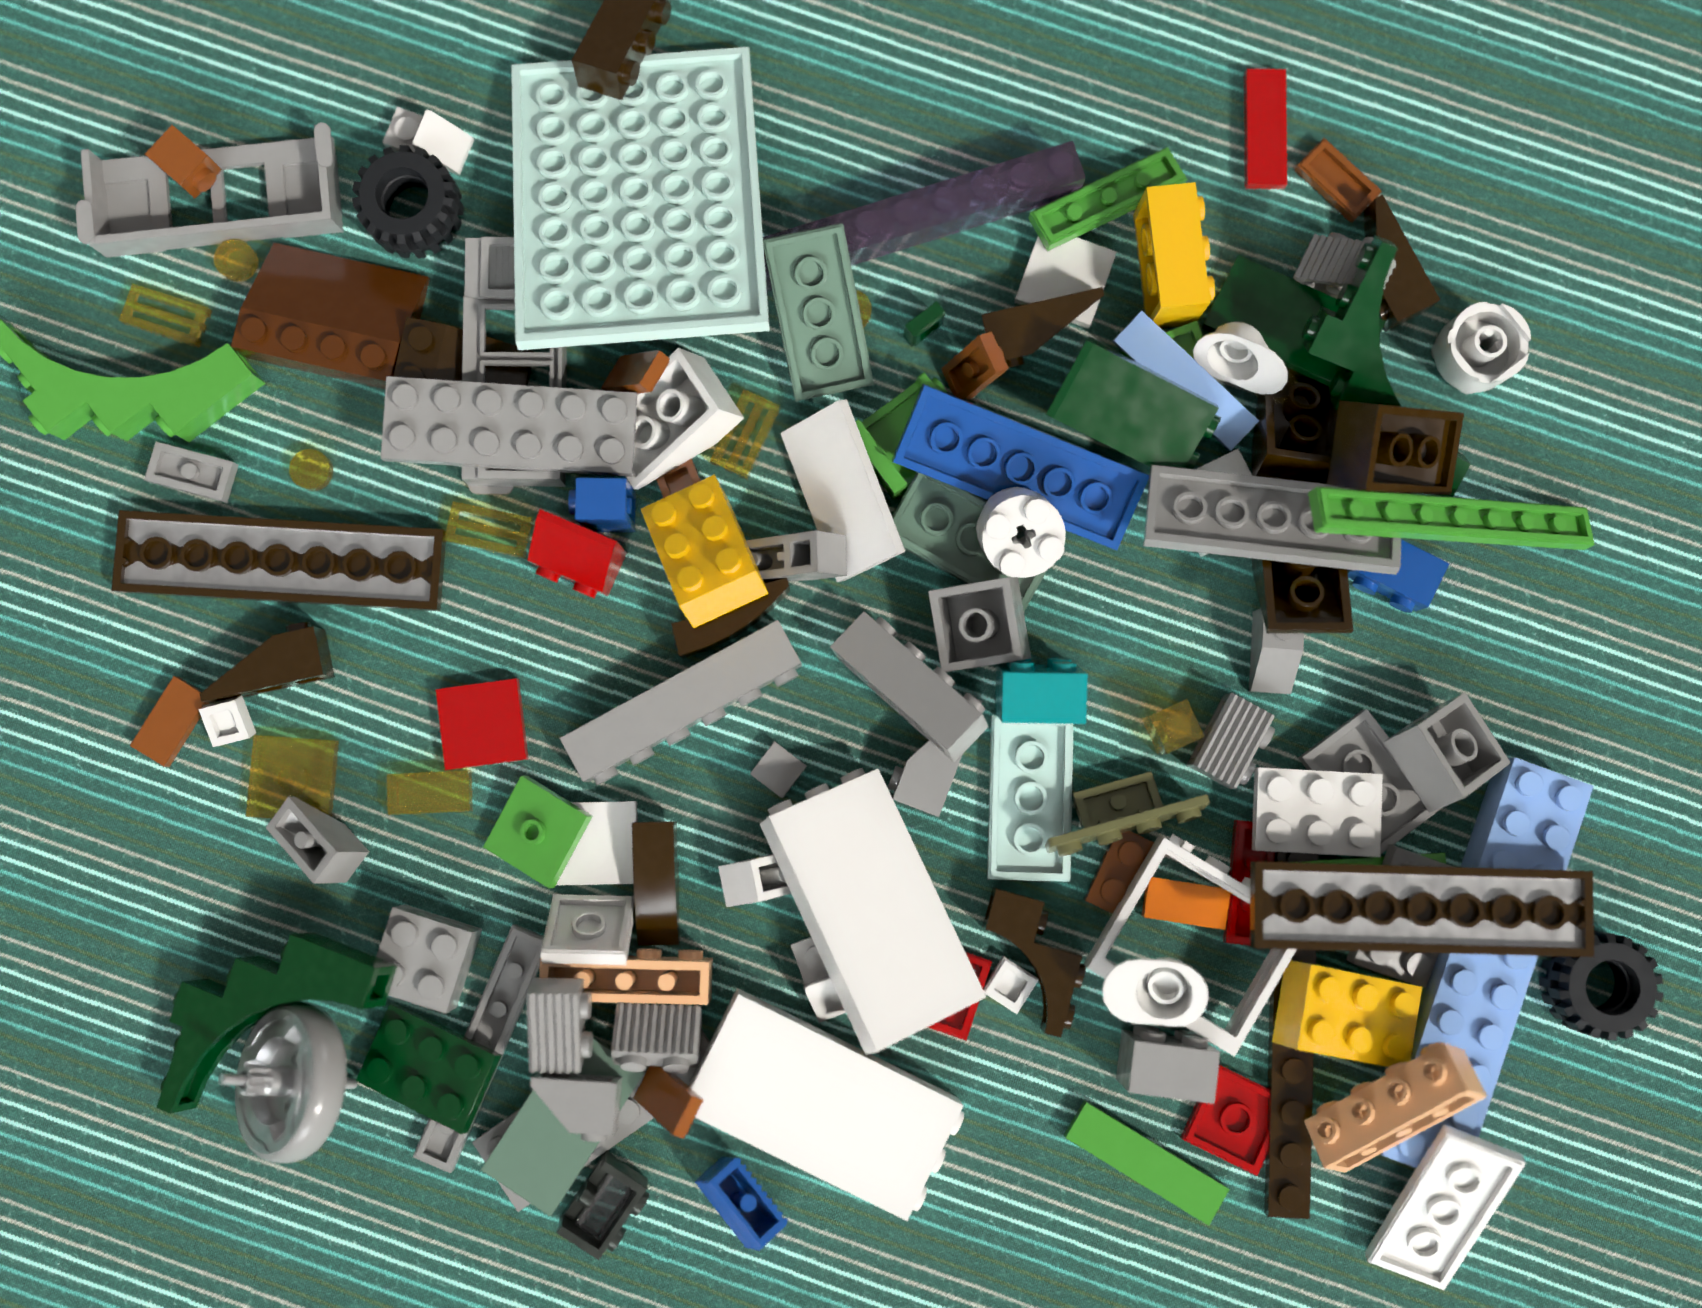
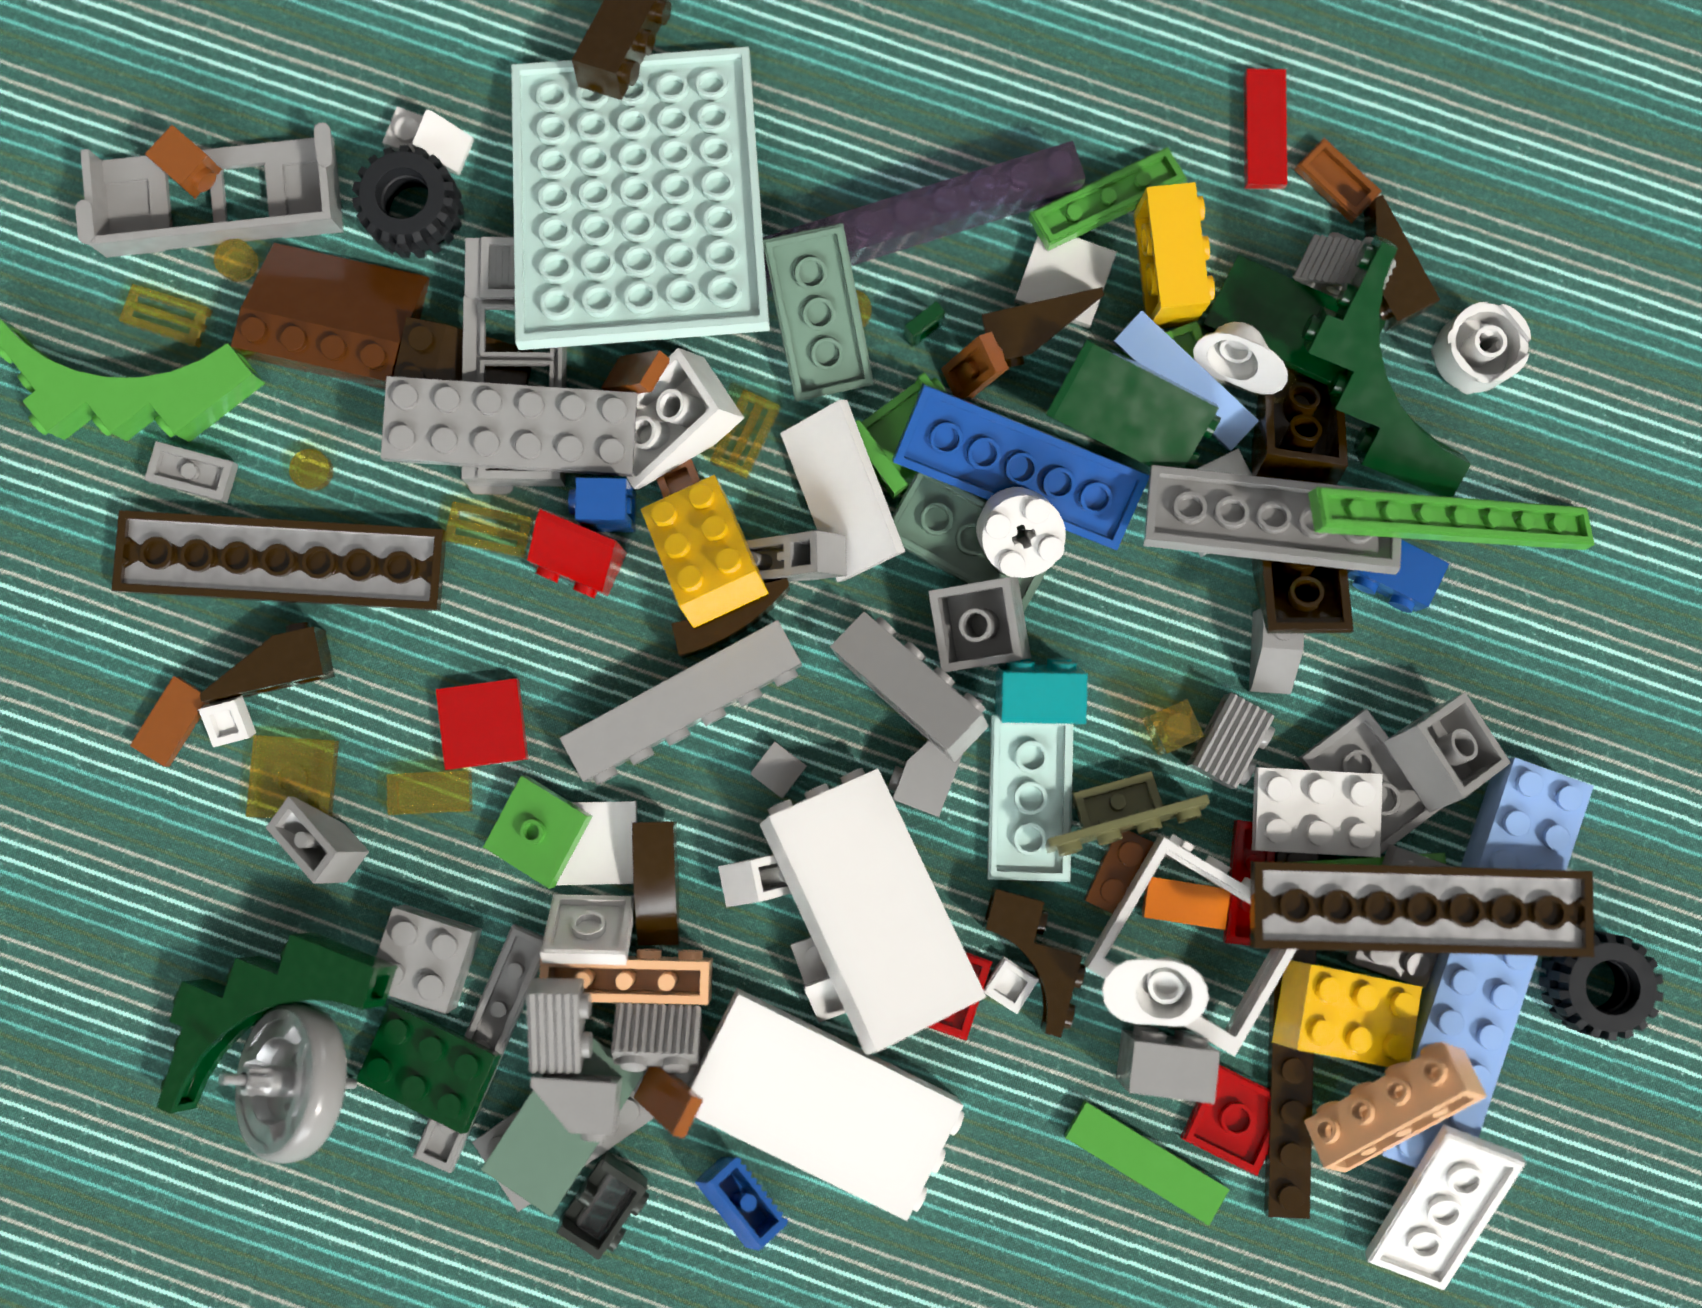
(1395, 448): dark brown slope -> none

